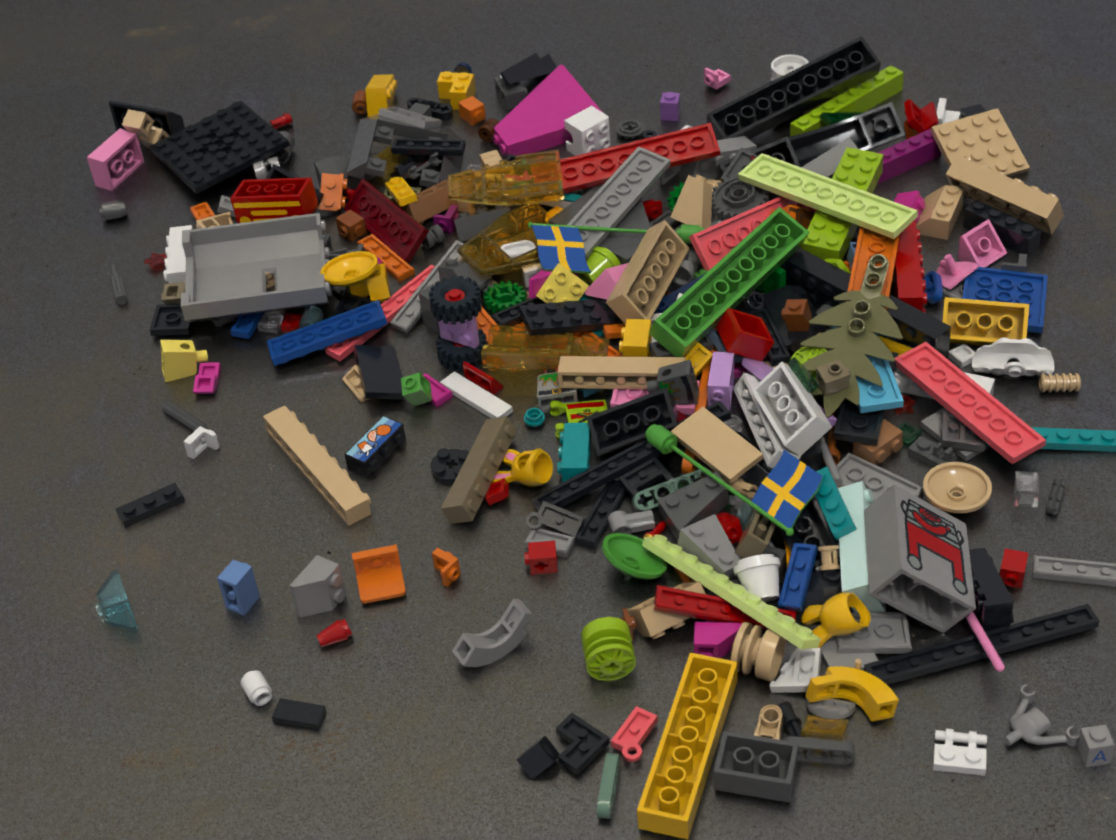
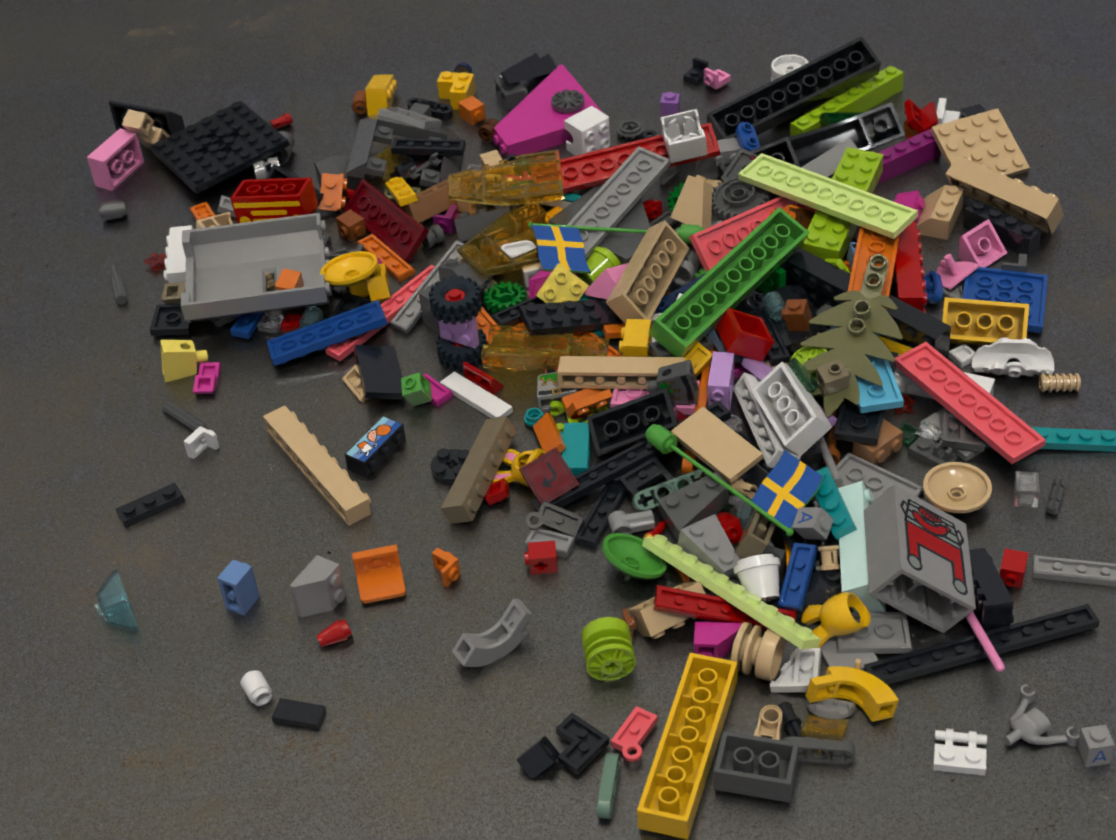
(289, 279): none -> orange brick
(548, 433): none -> orange tile
(549, 476): none -> dark red piece
(567, 101): none -> dark grey wheel
(585, 400): none -> orange bracket
(683, 136): none -> white piece
(696, 73): none -> black bracket
(747, 136): none -> blue plate
(773, 305): none -> clear light blue brick
(812, 523): none -> light grey brick
(929, 431): none -> clear plate

